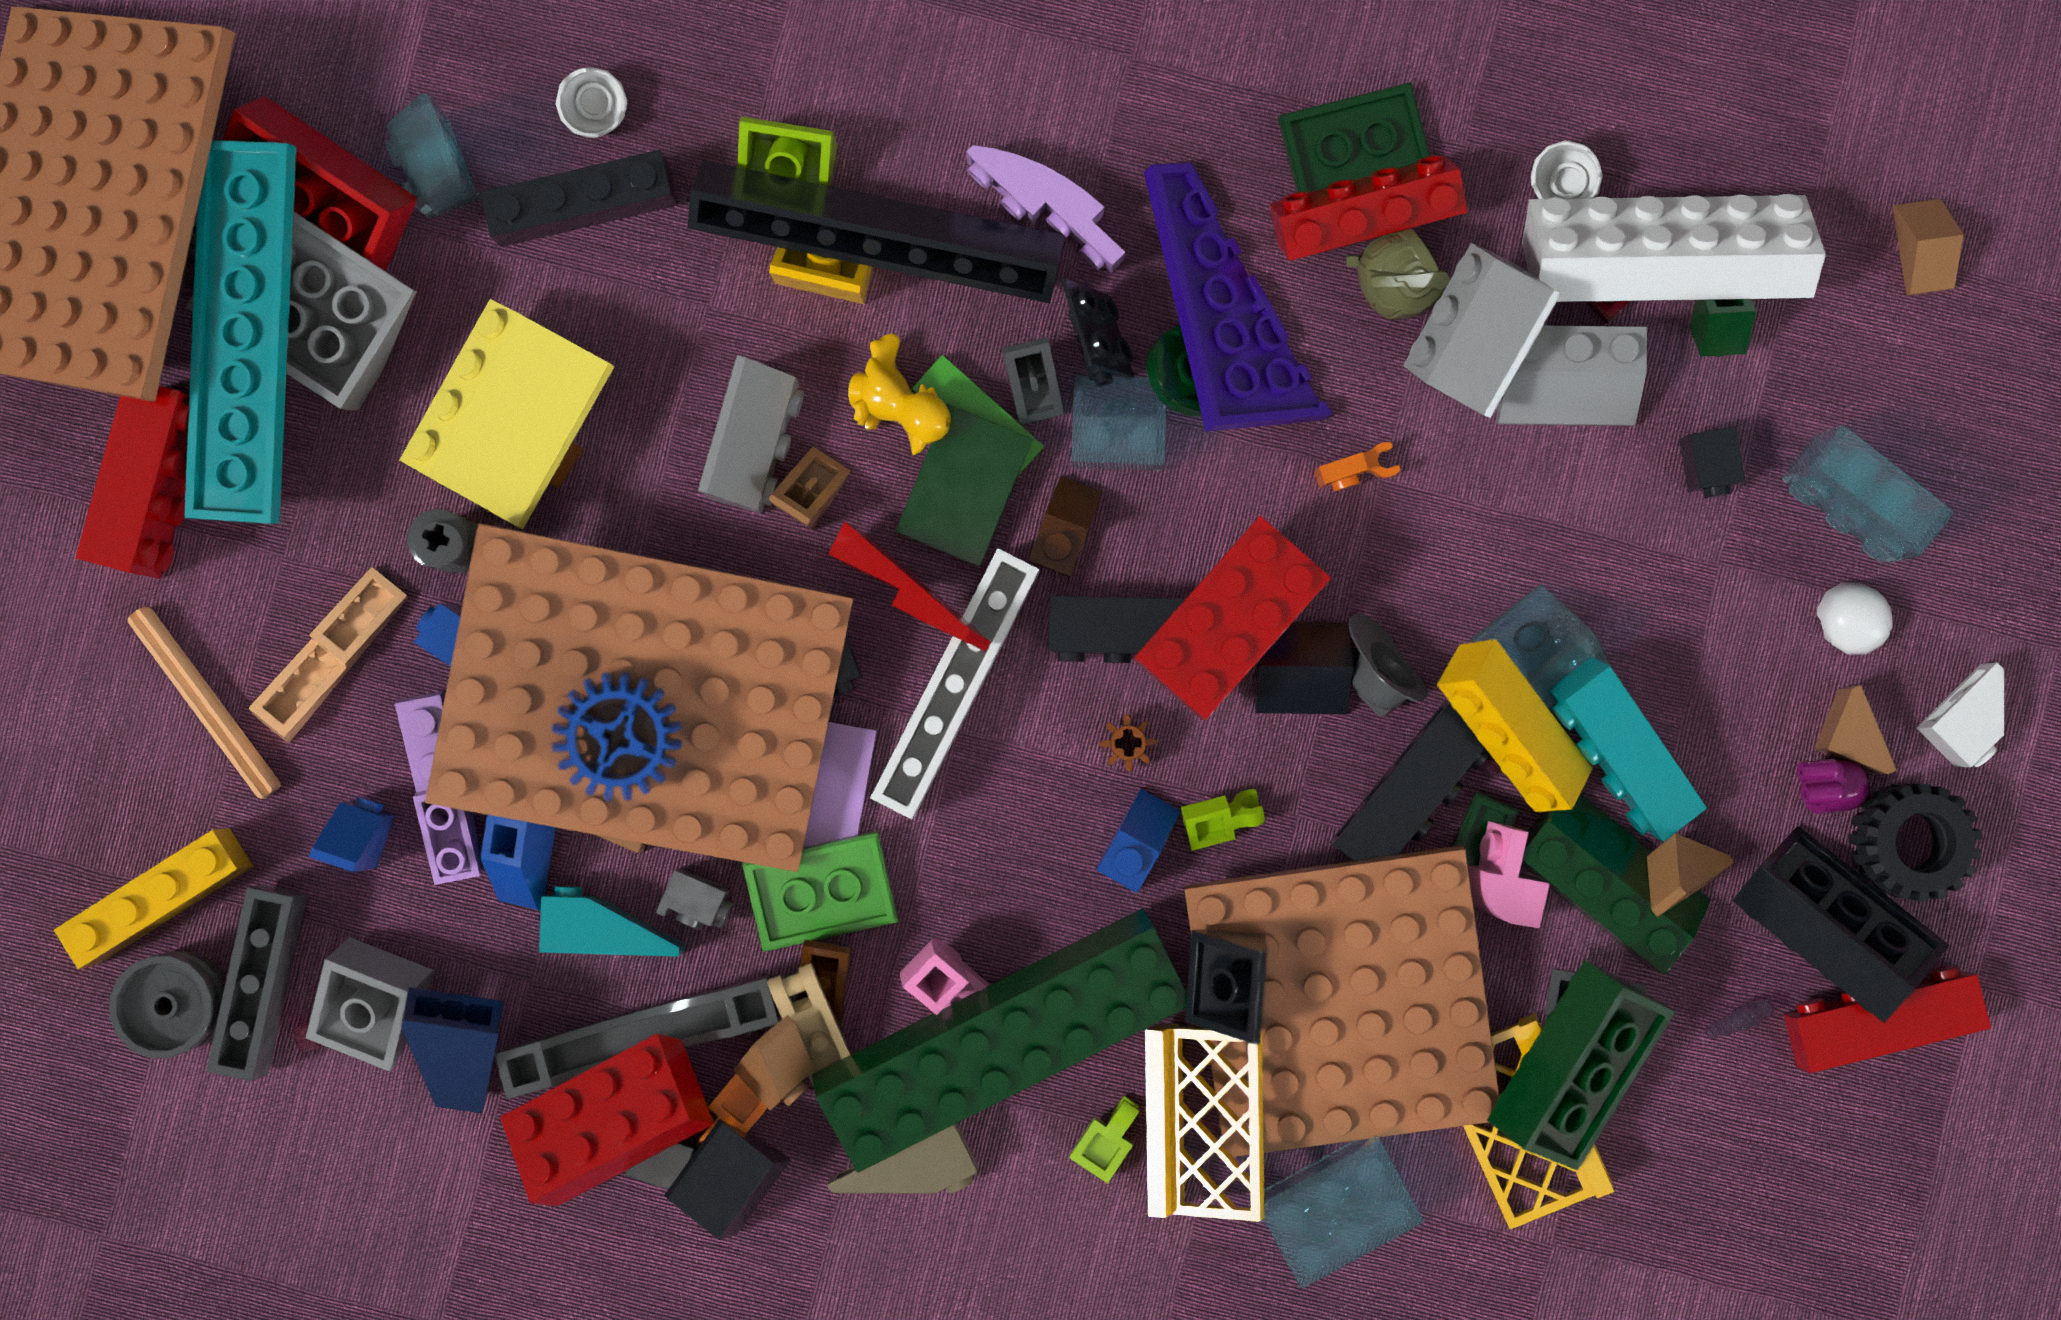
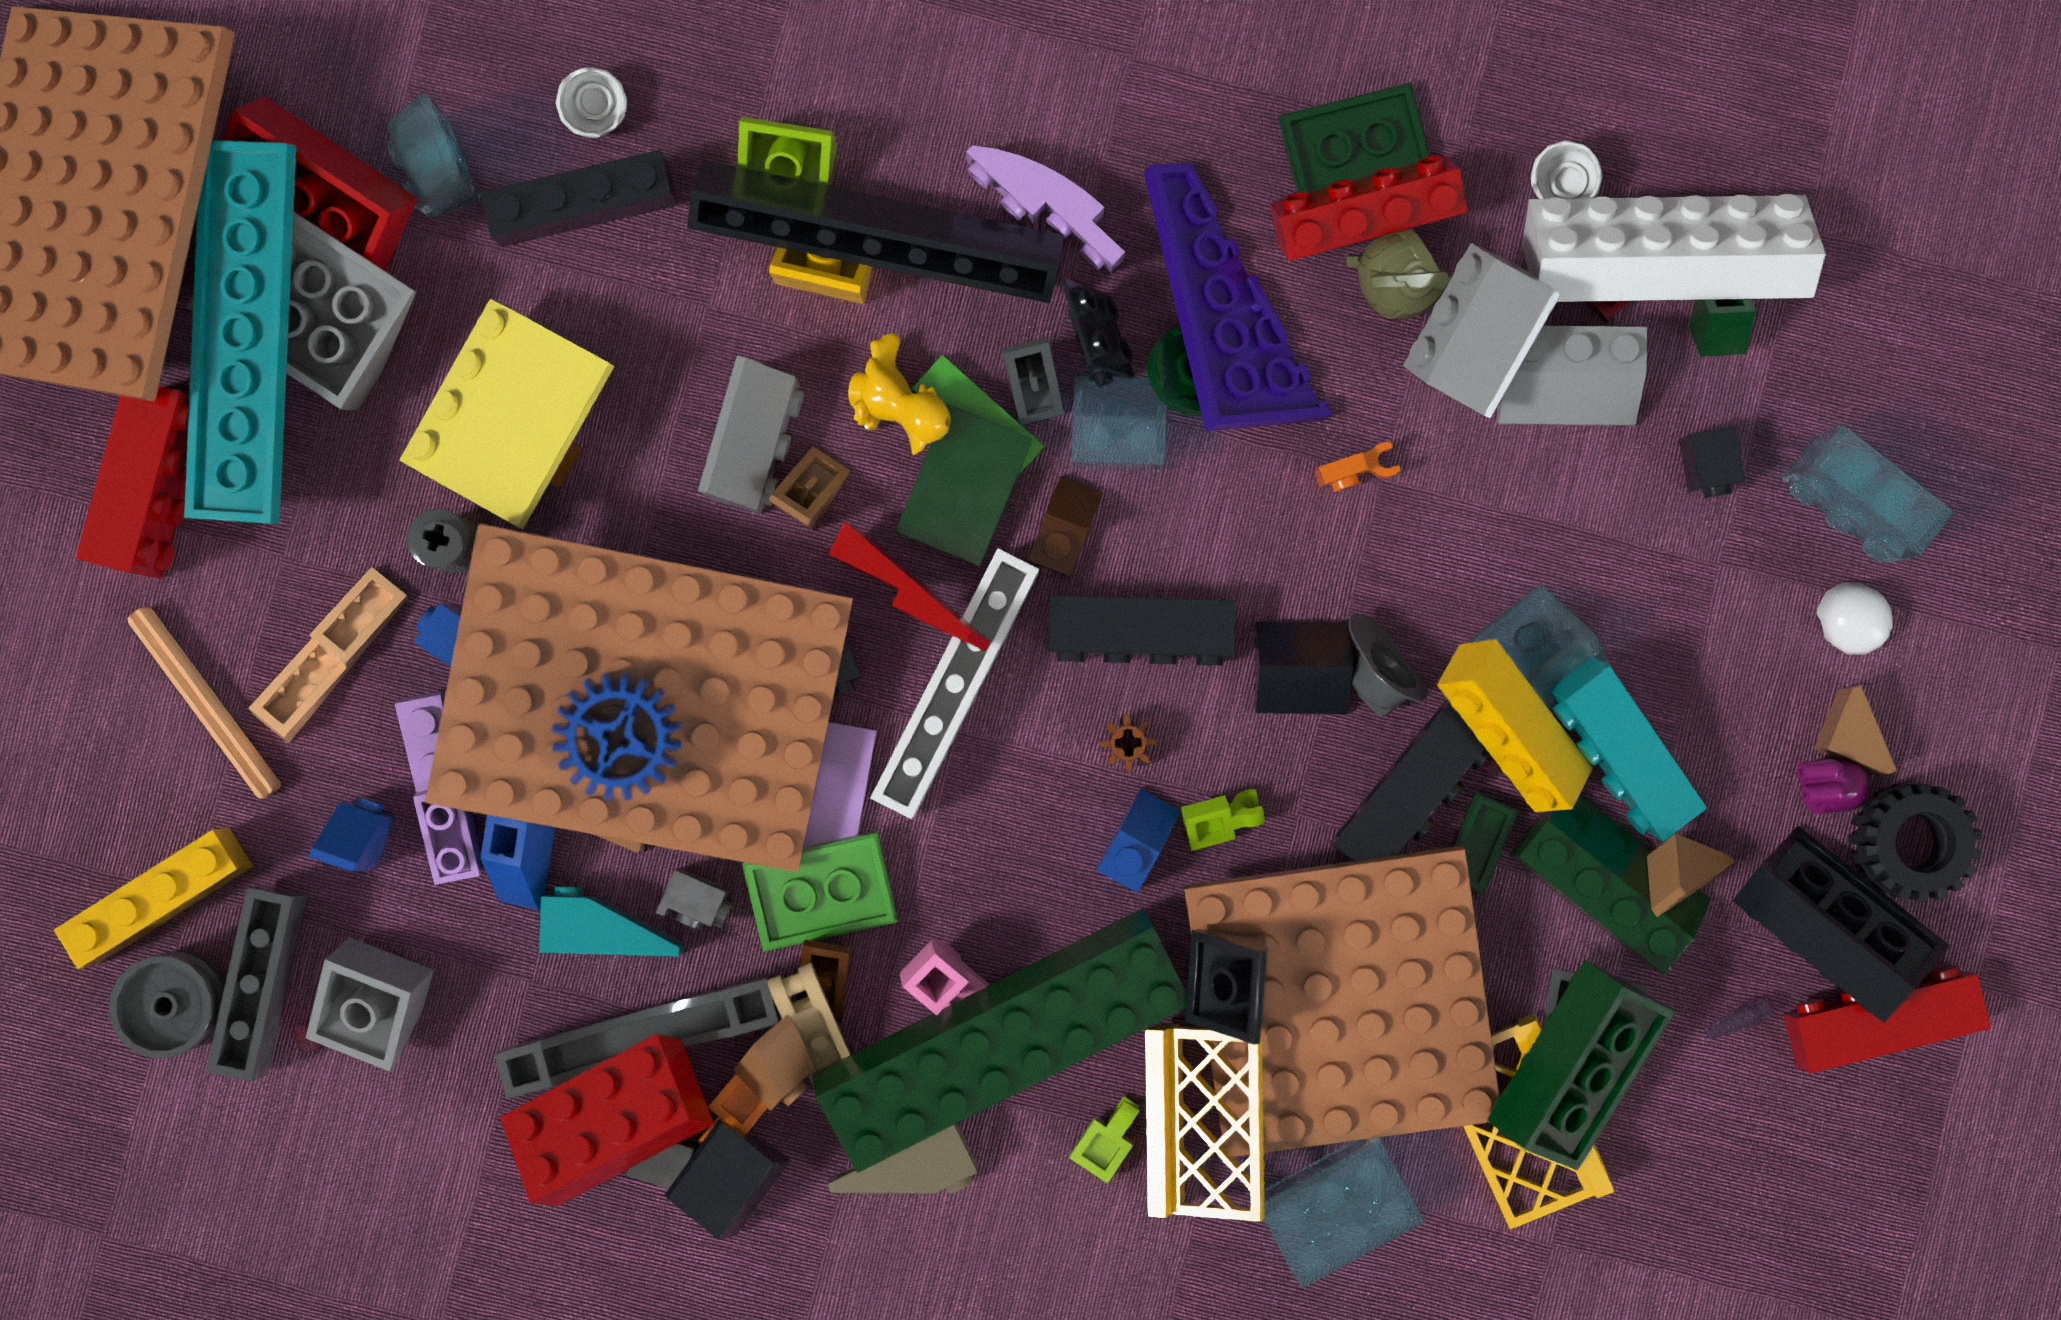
(453, 1044): dark blue slope -> none
(1232, 618): red brick -> none
(1499, 886): bright pink brick -> none
(1927, 246): medium nougat slope -> none
(1969, 718): white slope -> none

